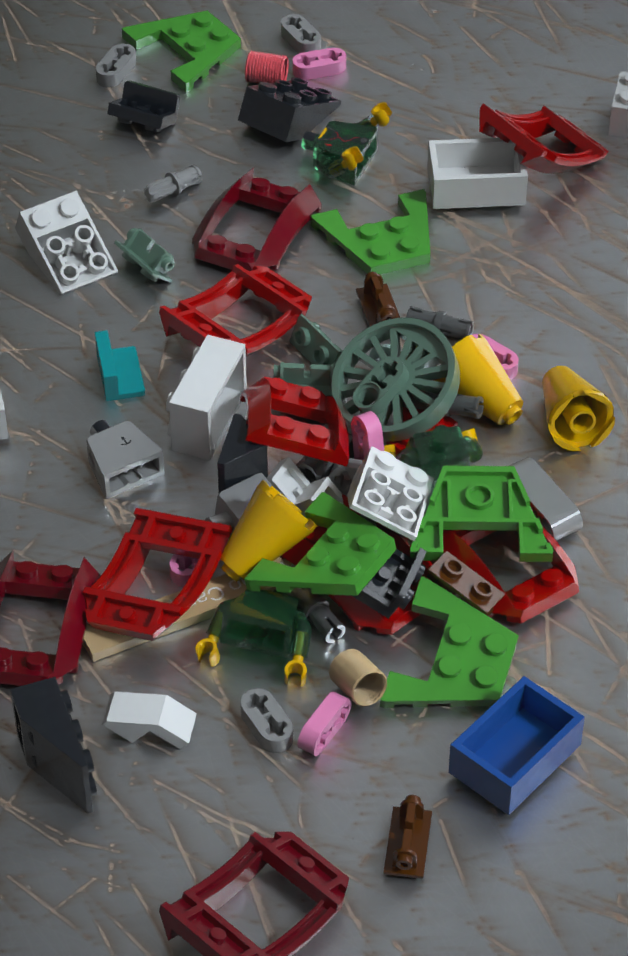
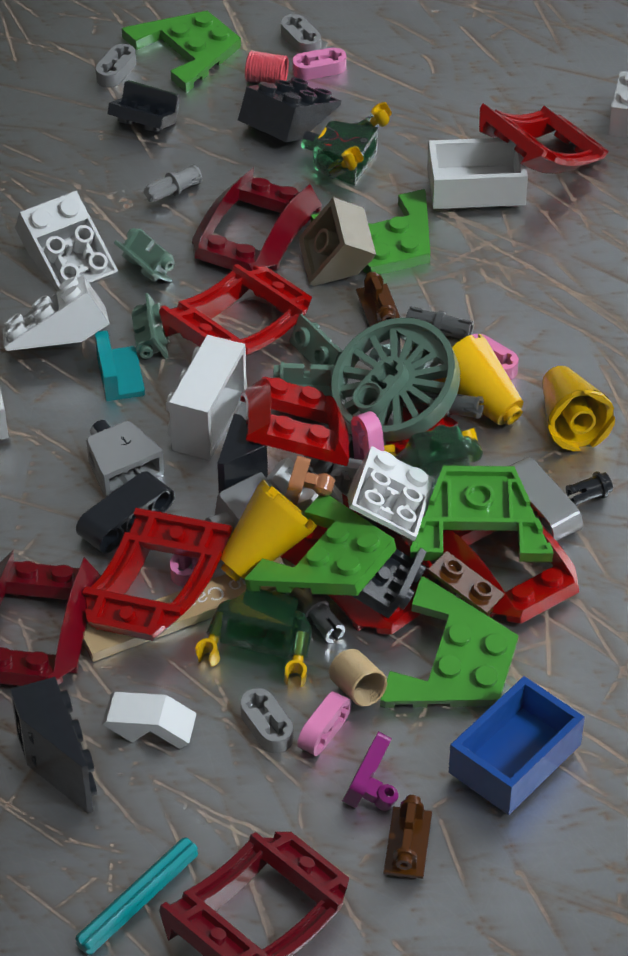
(59, 319): none -> white slope
(113, 516): none -> black beam
(136, 896): none -> teal axle
(149, 329): none -> sand green hinge
(300, 478): none -> nougat piece
(336, 243): none -> dark tan slope
(365, 785): none -> magenta piece
(590, 488): none -> black pin

